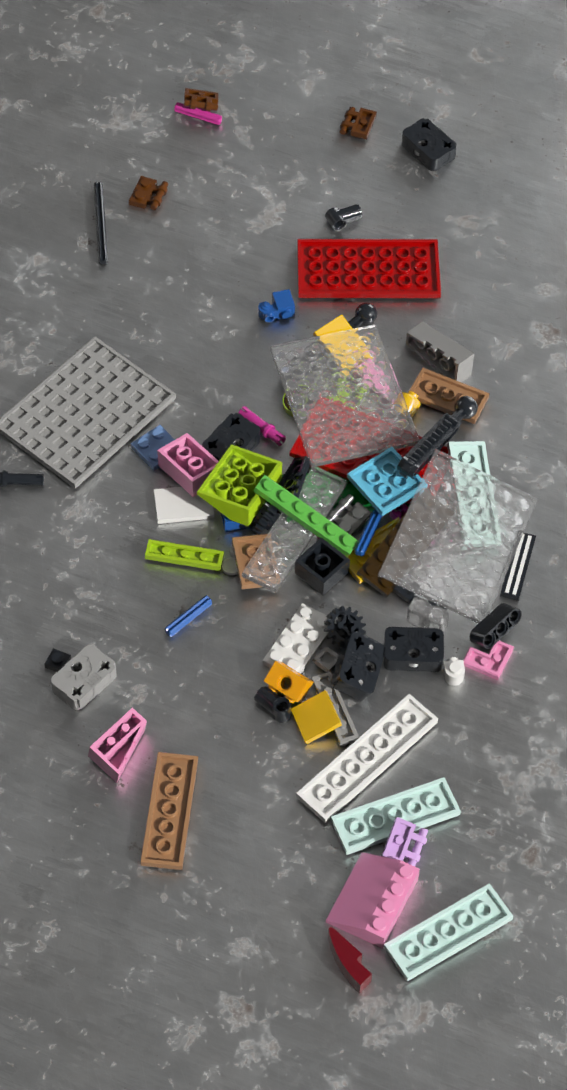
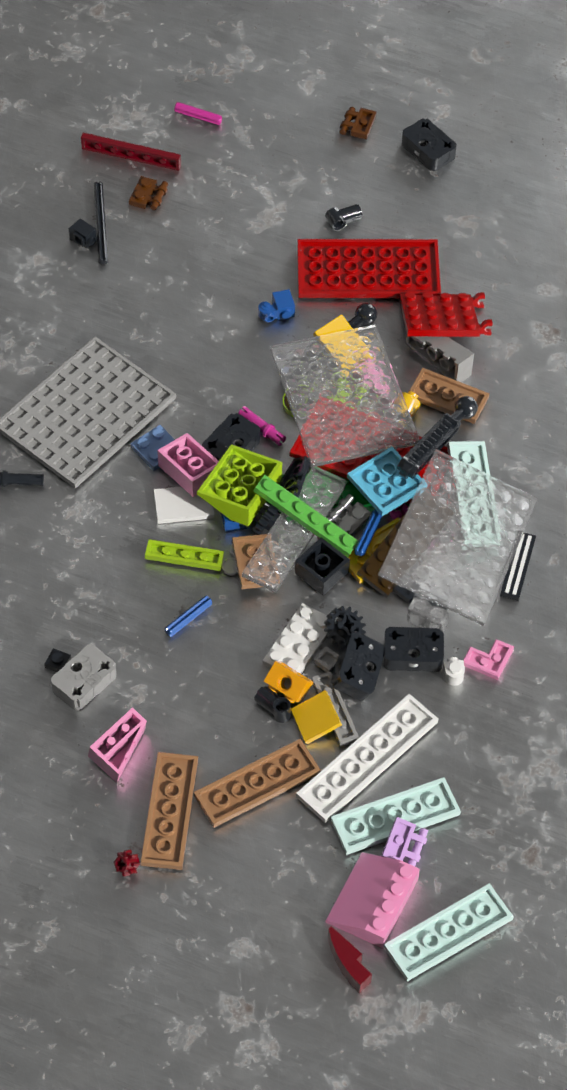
(82, 233): none -> black window
(126, 862): none -> dark red gear
(131, 151): none -> dark red plate
(201, 99): reddish brown plate -> none
(257, 783): none -> medium nougat plate
(443, 315): none -> red plate
(495, 625): black beam -> none

